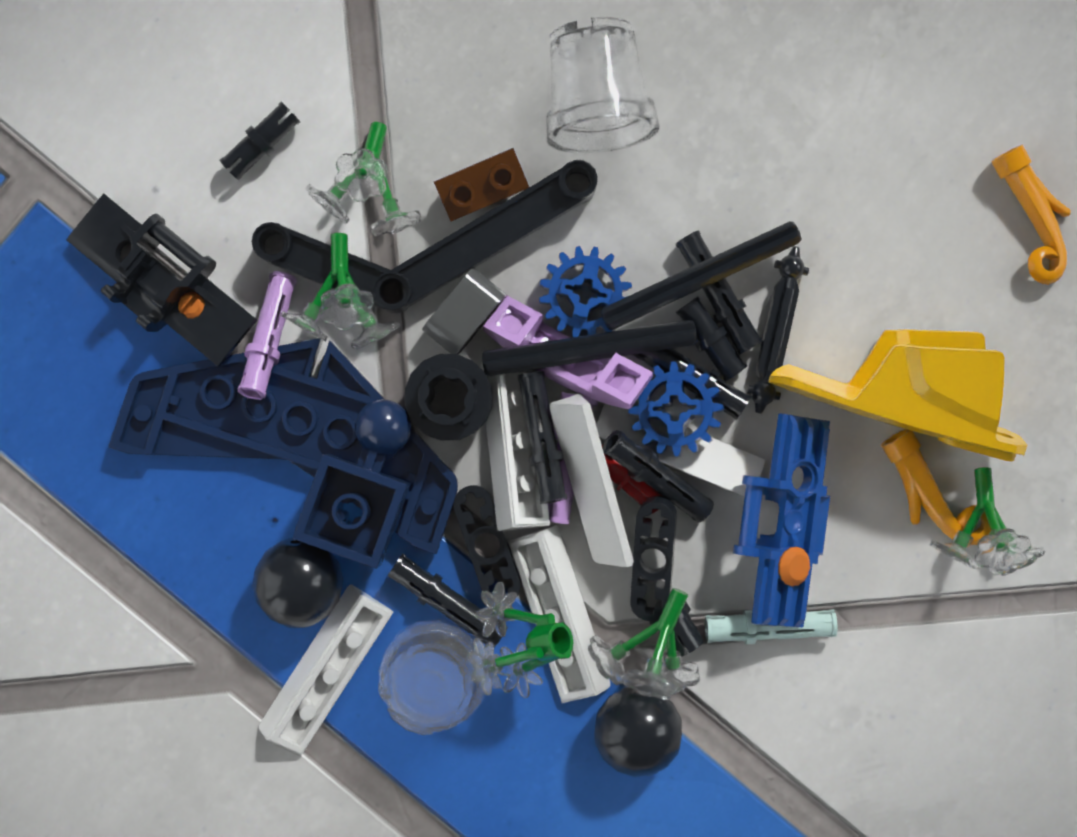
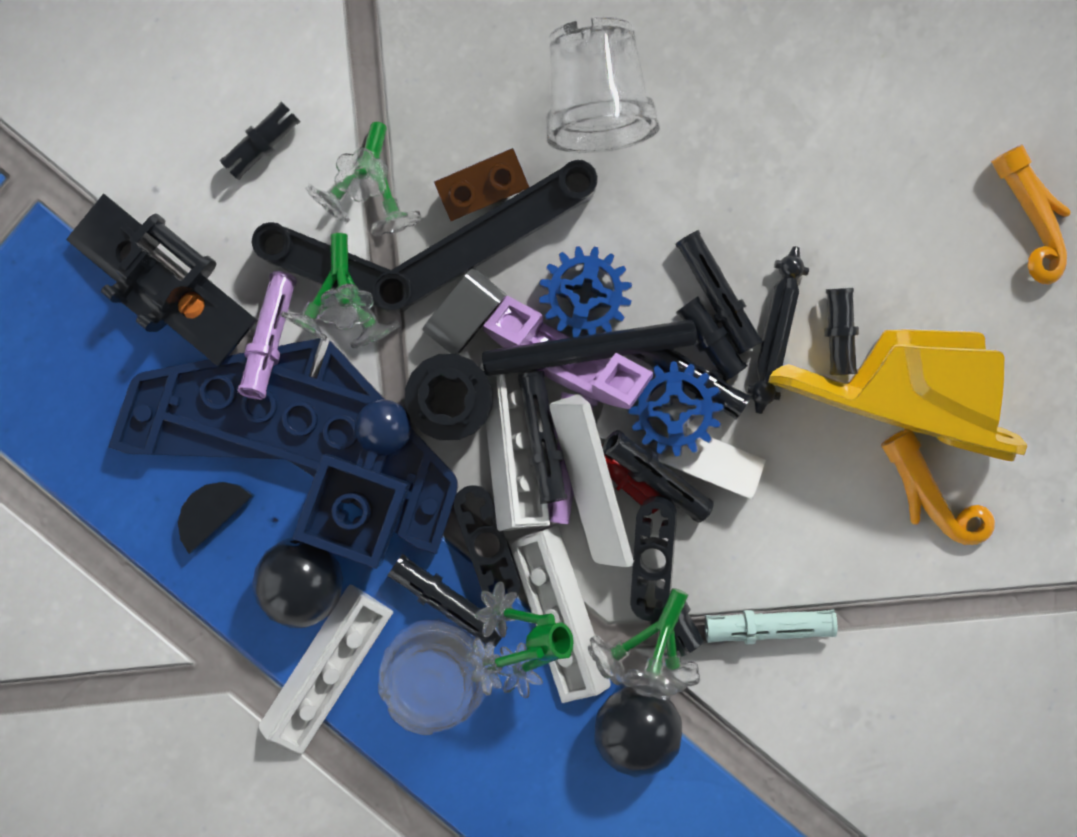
(208, 510): none -> black tile
(701, 275): black axle -> none
(801, 525): blue piece -> none
(841, 331): none -> black pin
(1001, 549): clear plant -> none

